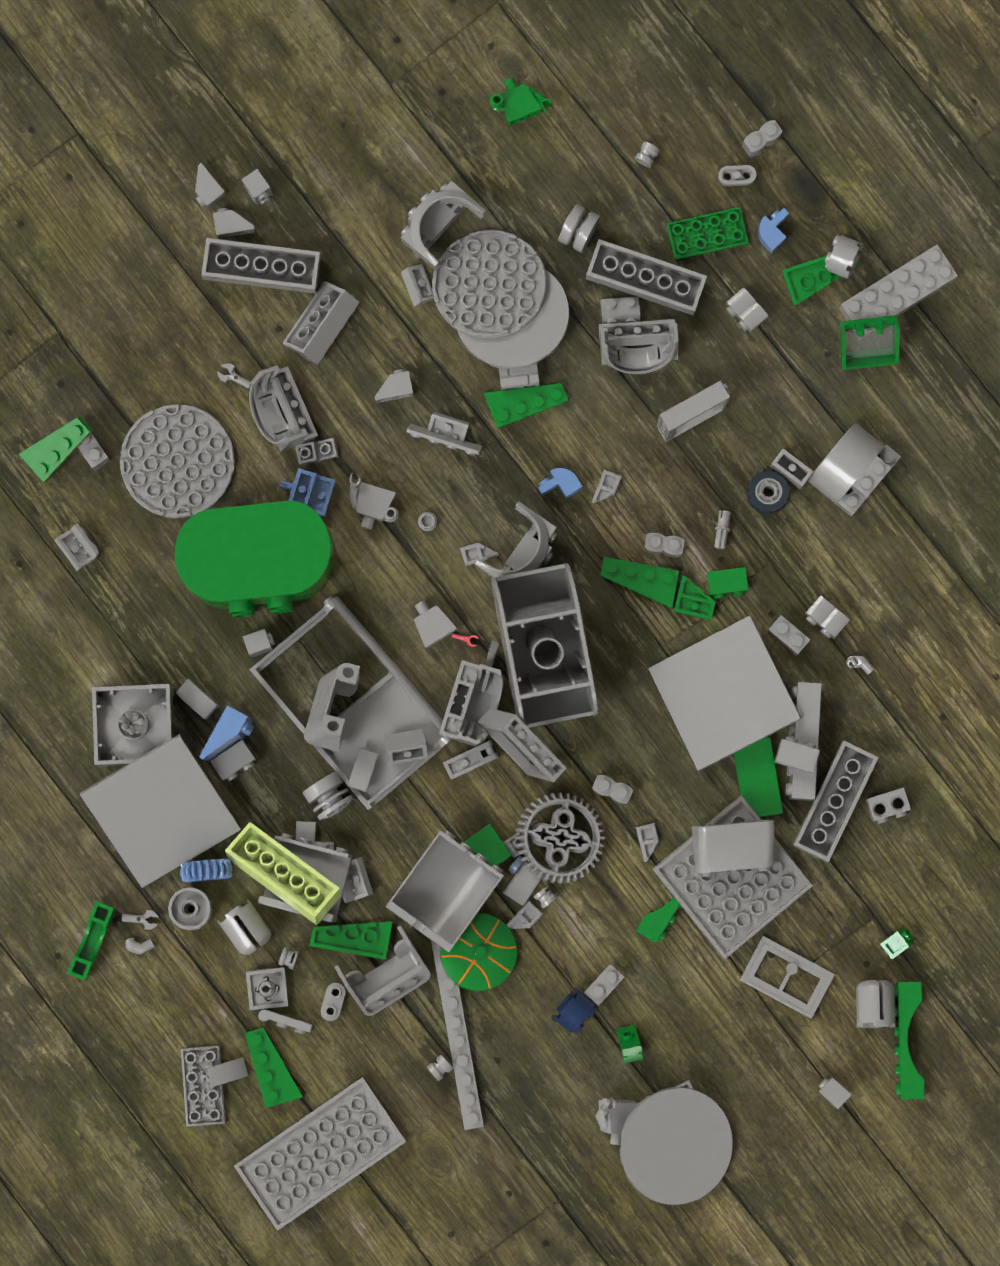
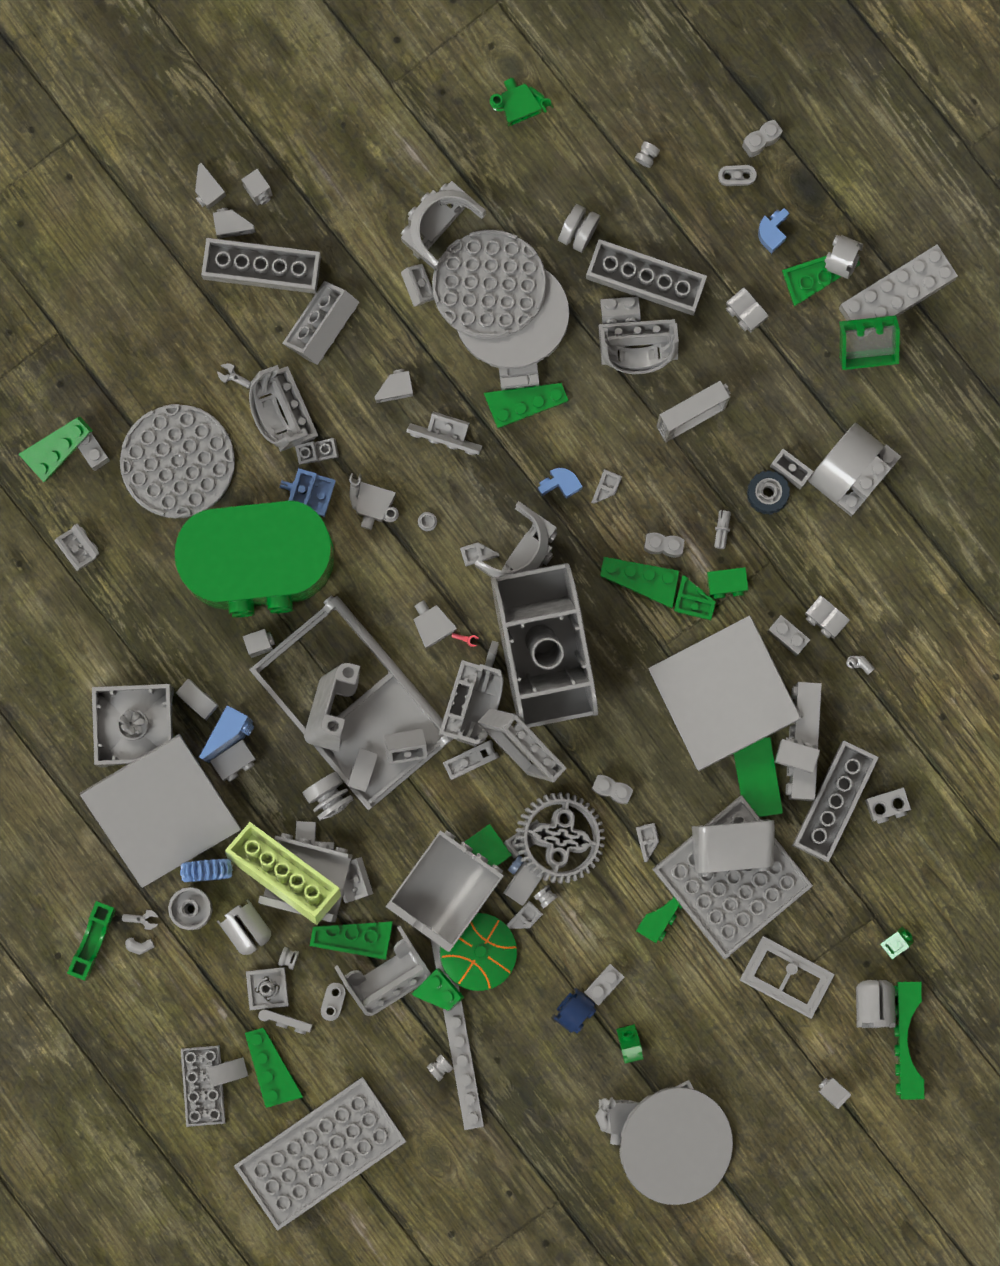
(439, 991): none -> green wing
(707, 233): green tile -> none

